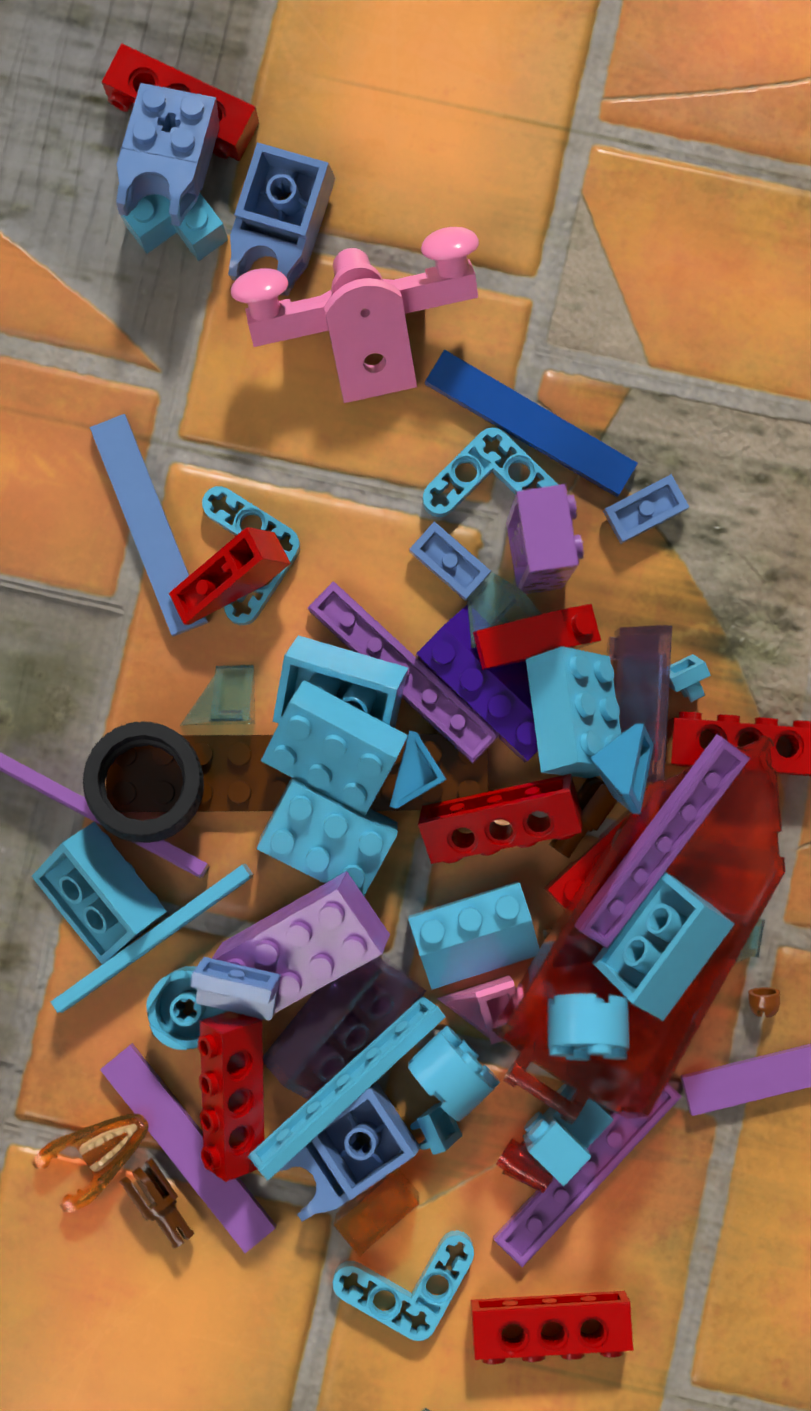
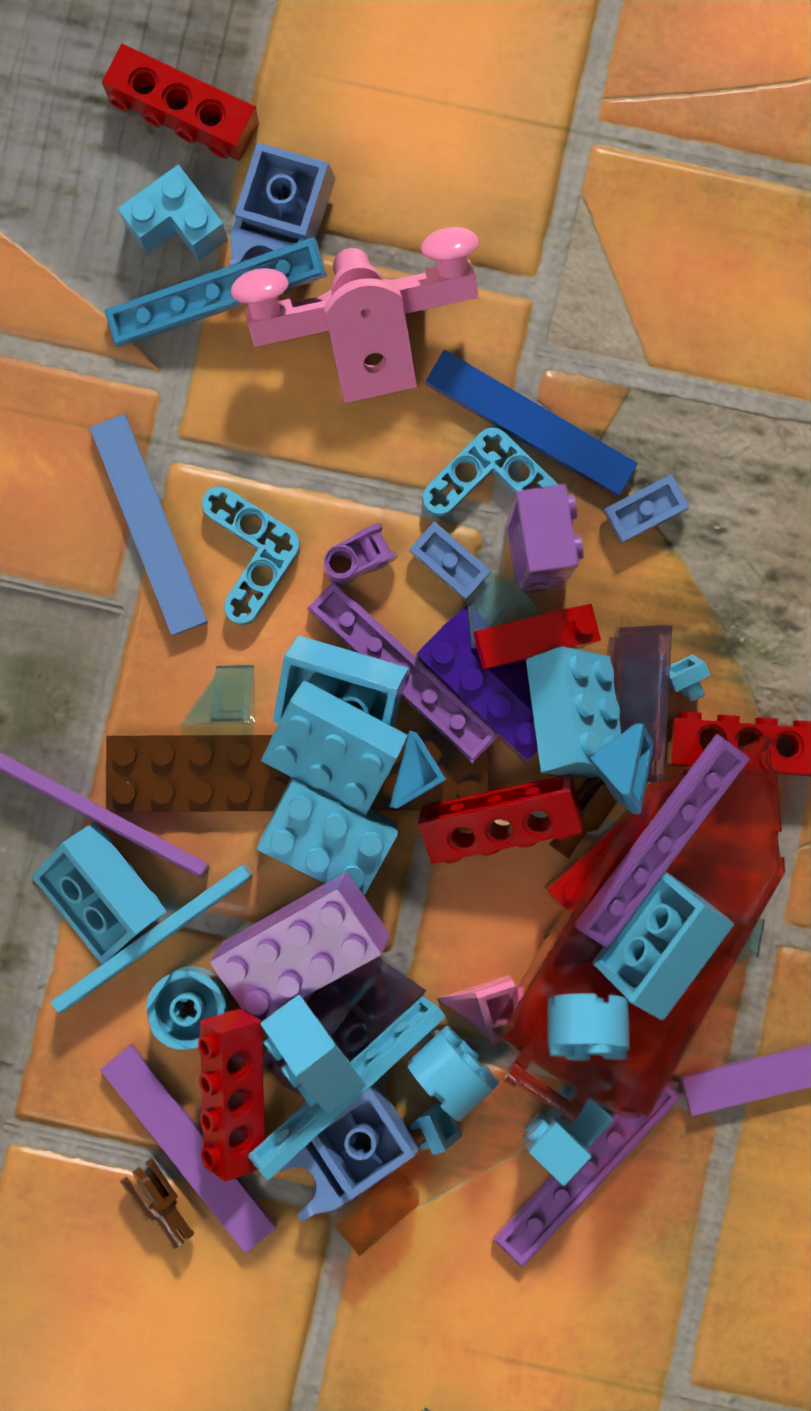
(104, 1150): clear orange animal -> none
(118, 742): black tyre -> none
(166, 149): medium blue brick -> none
(208, 294): none -> dark azure tile
(230, 574): red slope -> none
(235, 988): medium blue panel -> none
(310, 1056): none -> medium azure brick
(360, 554): none -> medium lavender piece
(419, 1299): medium azure beam -> none
(474, 935): medium azure slope -> none
(523, 1167): clear red cone -> none
(568, 1310): red brick -> none
(765, 1001): dark orange hinge -> none

